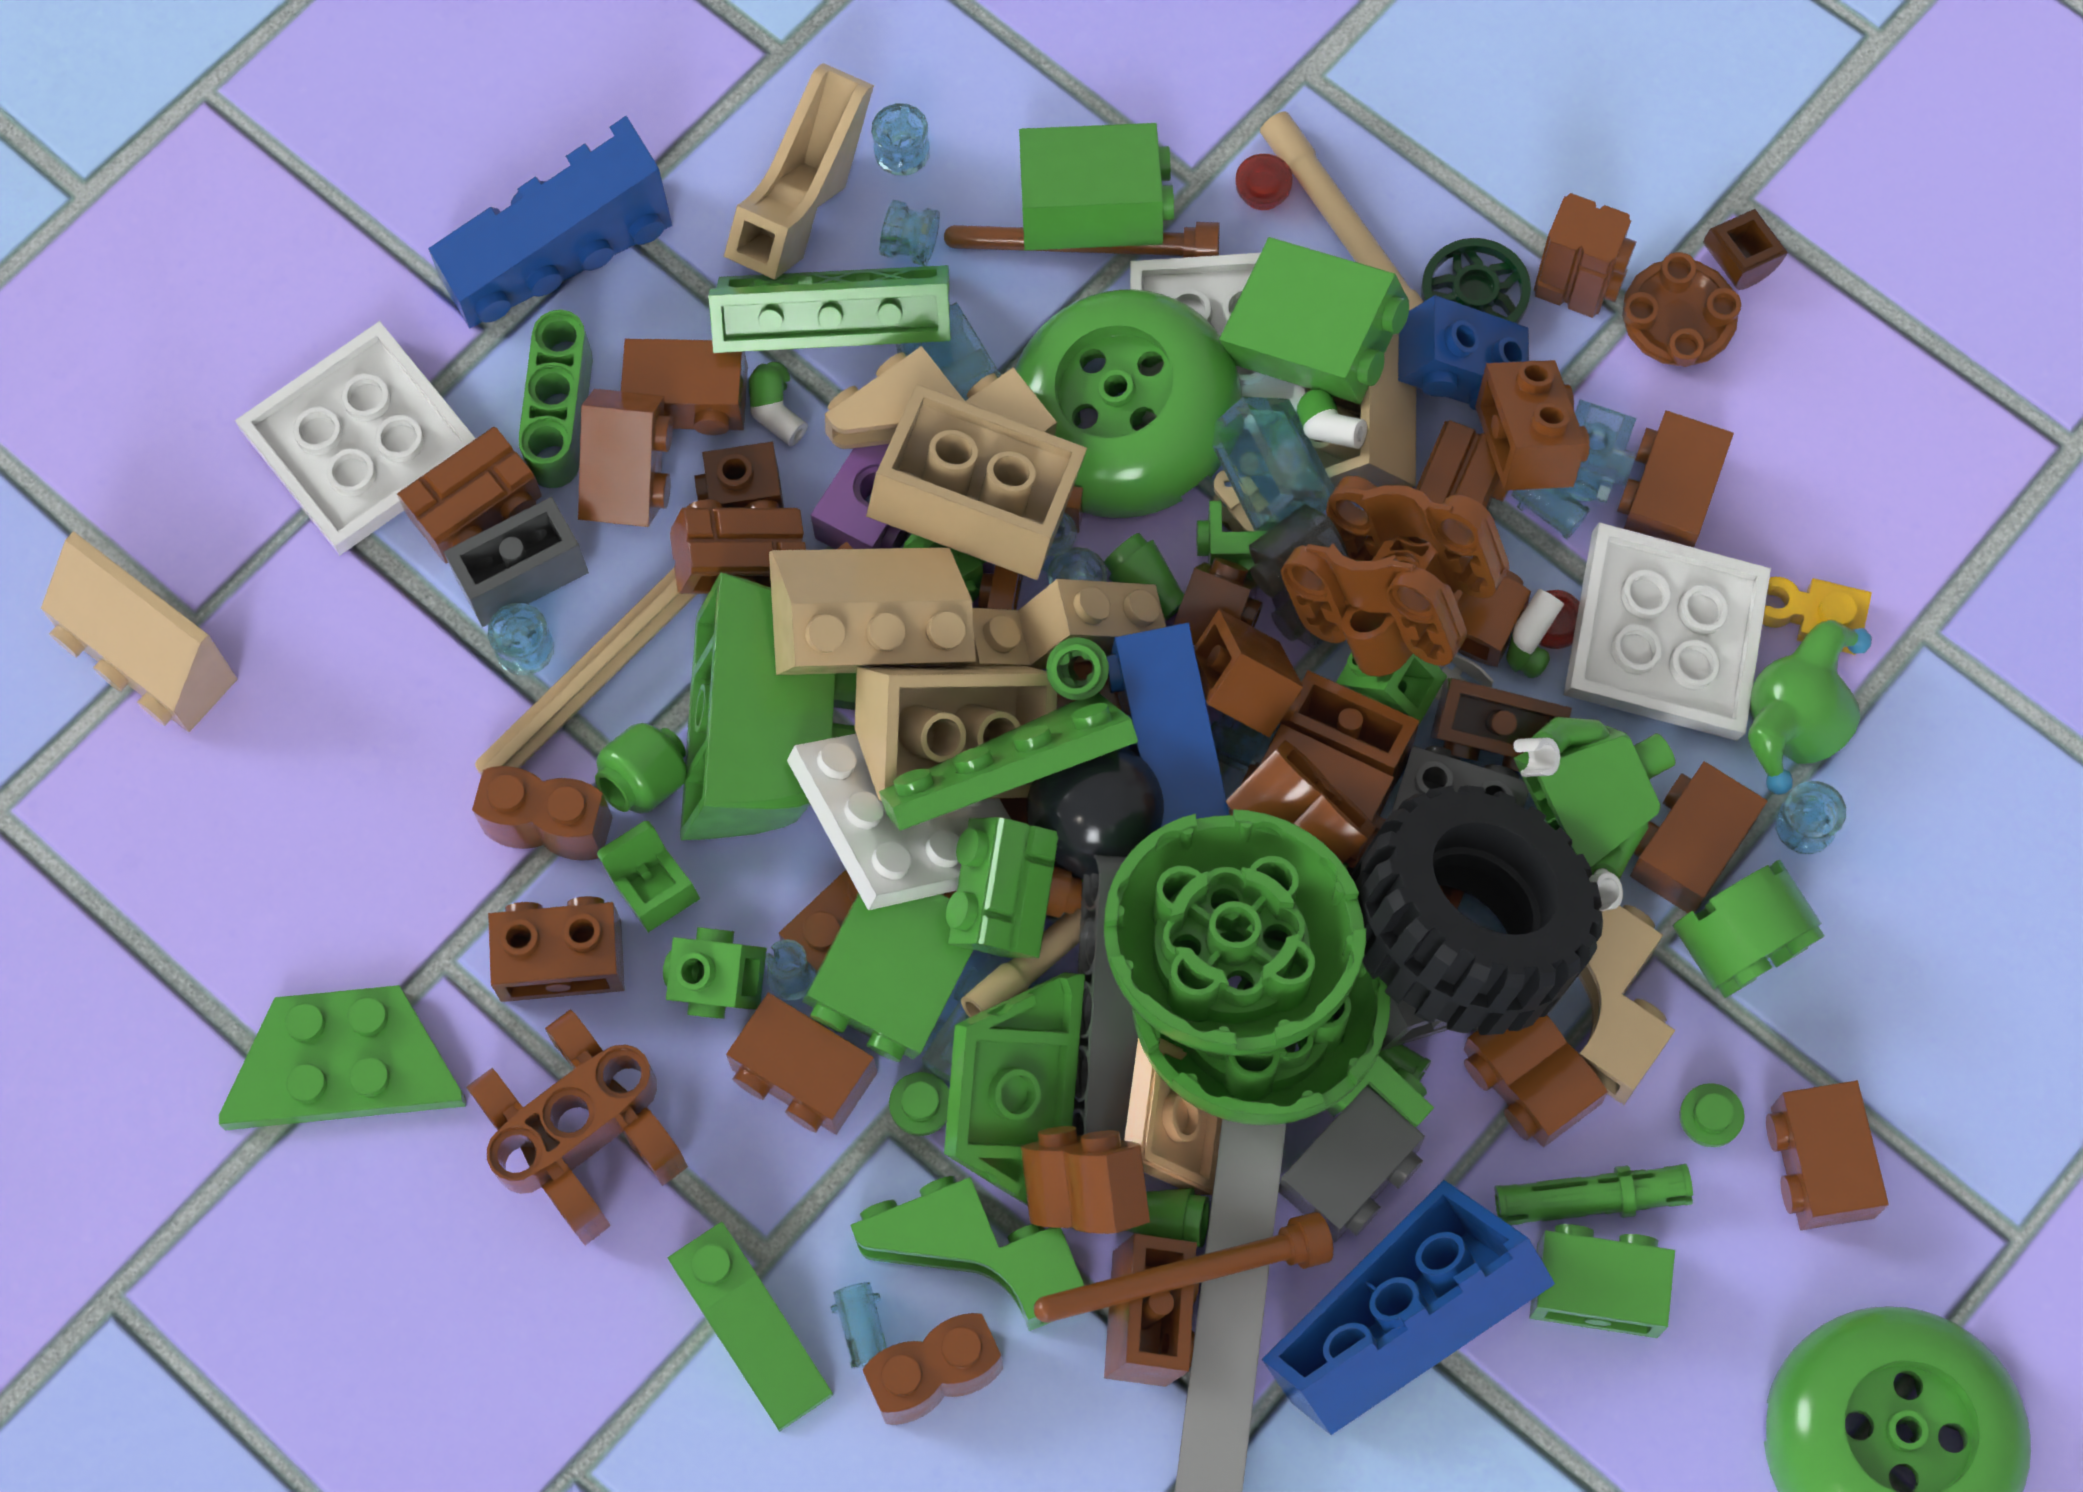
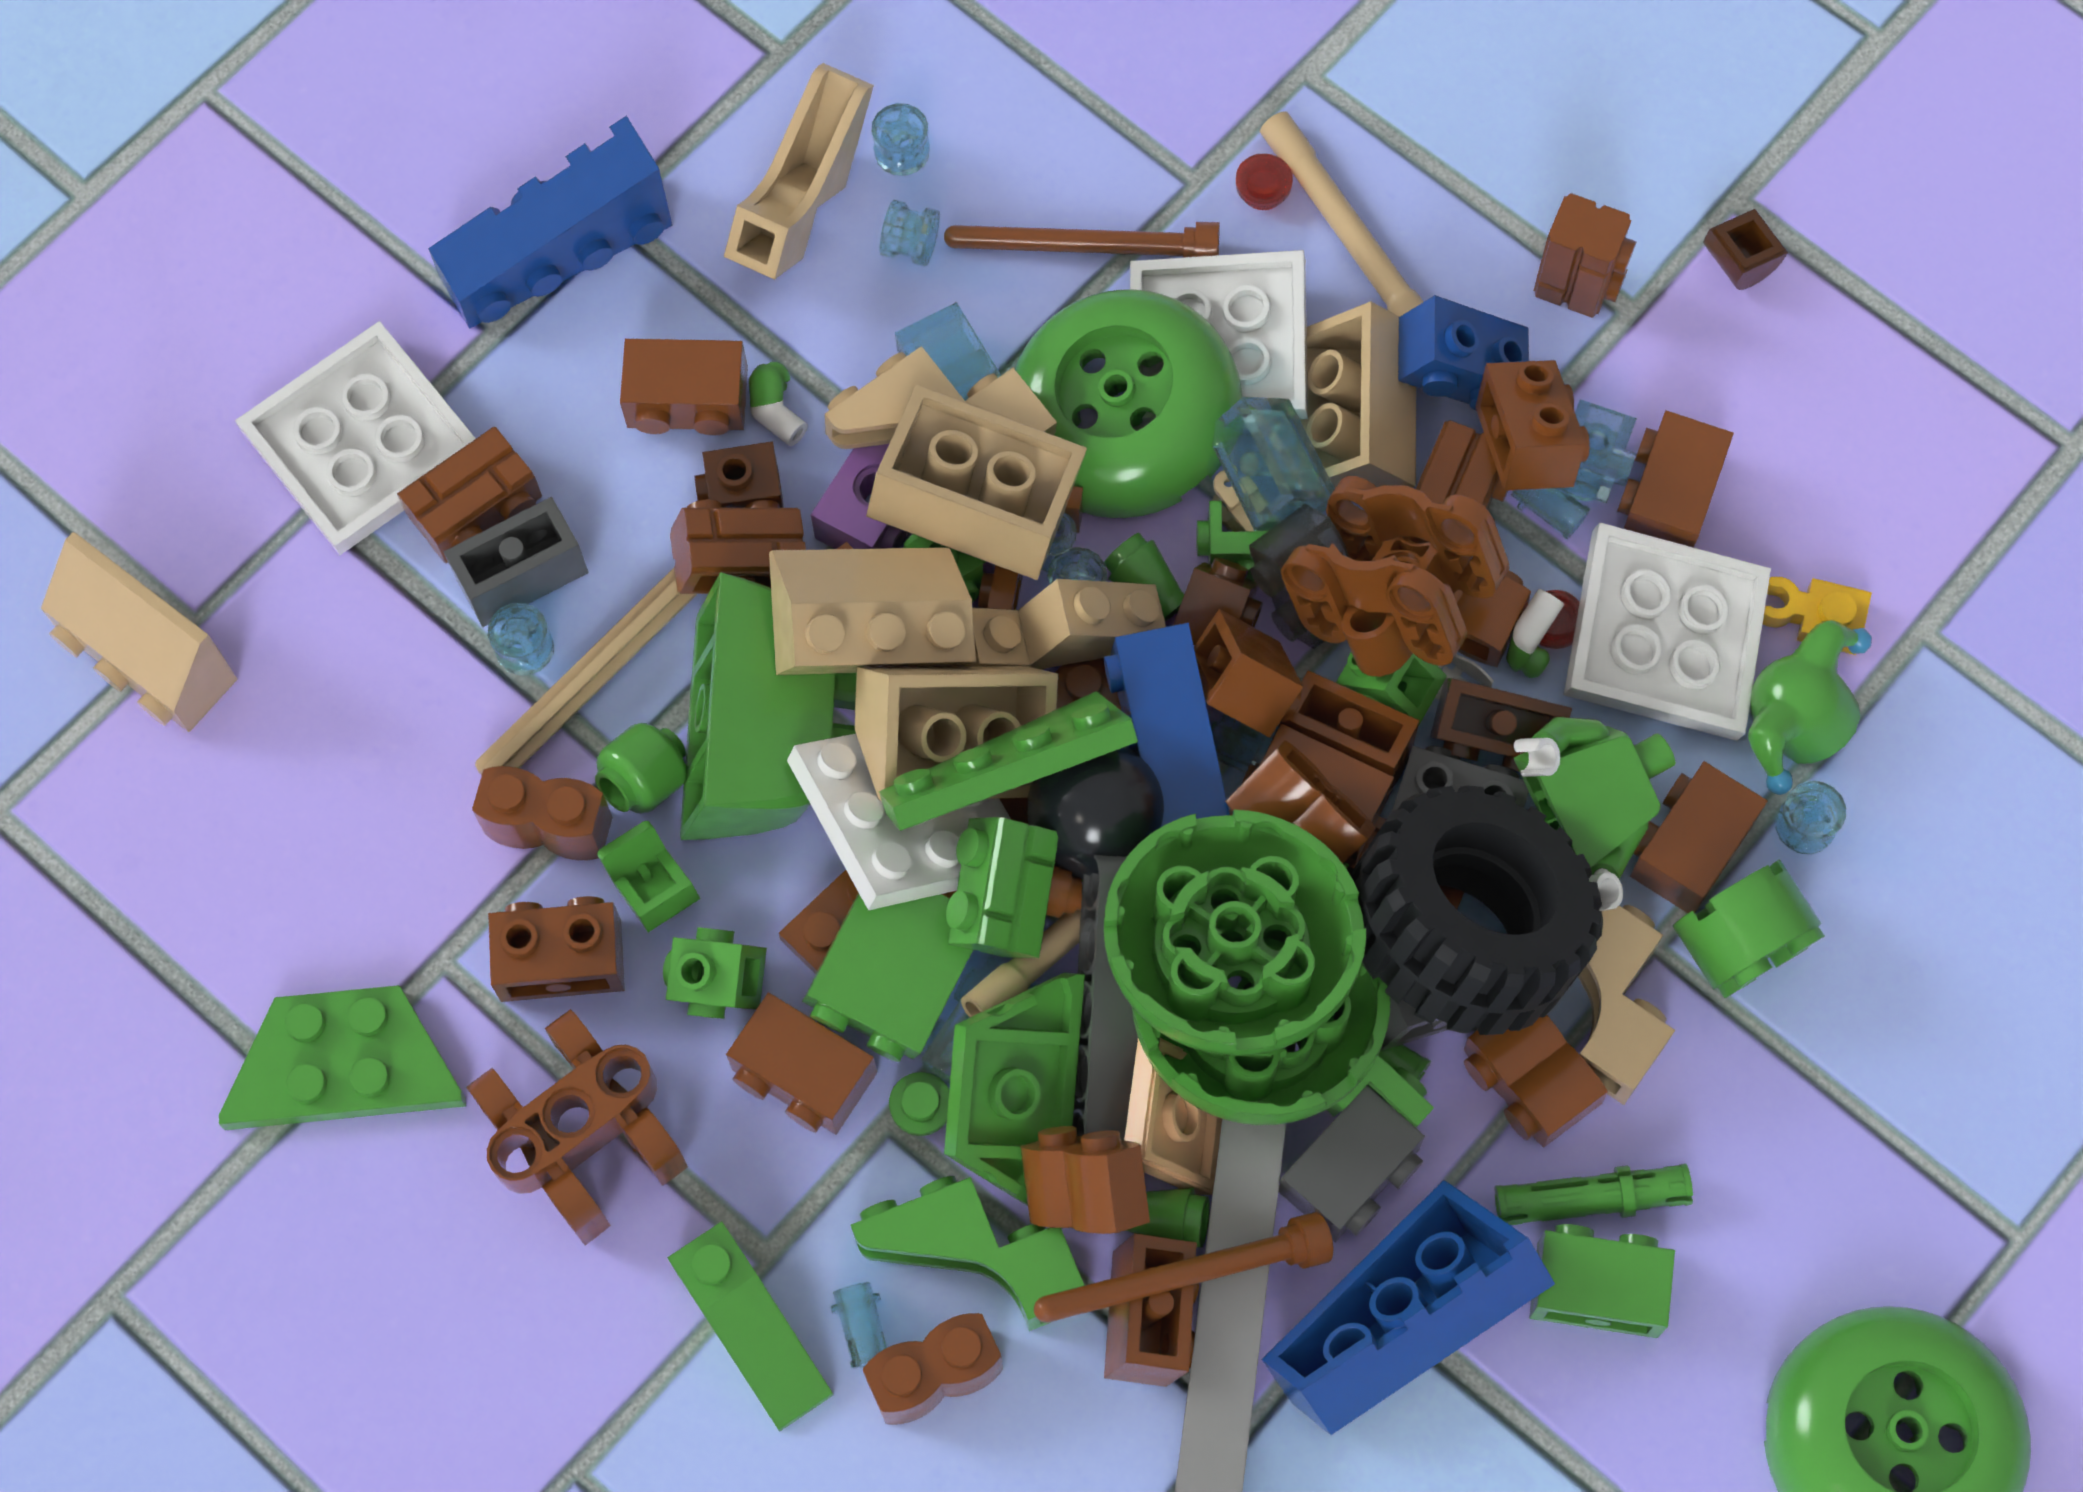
(551, 374): bright green beam -> none
(623, 457): brick -> none
(792, 983): clear light blue pin -> none
(830, 309): bright green fence -> none
(1062, 673): bright green cone -> none
(1094, 186): bright green brick -> none
(1315, 320): bright green brick -> none
(1323, 423): white arm -> none
(1478, 284): dark green wheel -> none
(1680, 311): dark orange dish -> none
(1711, 1115): bright green plate -> none
(1826, 1156): dark orange brick -> none

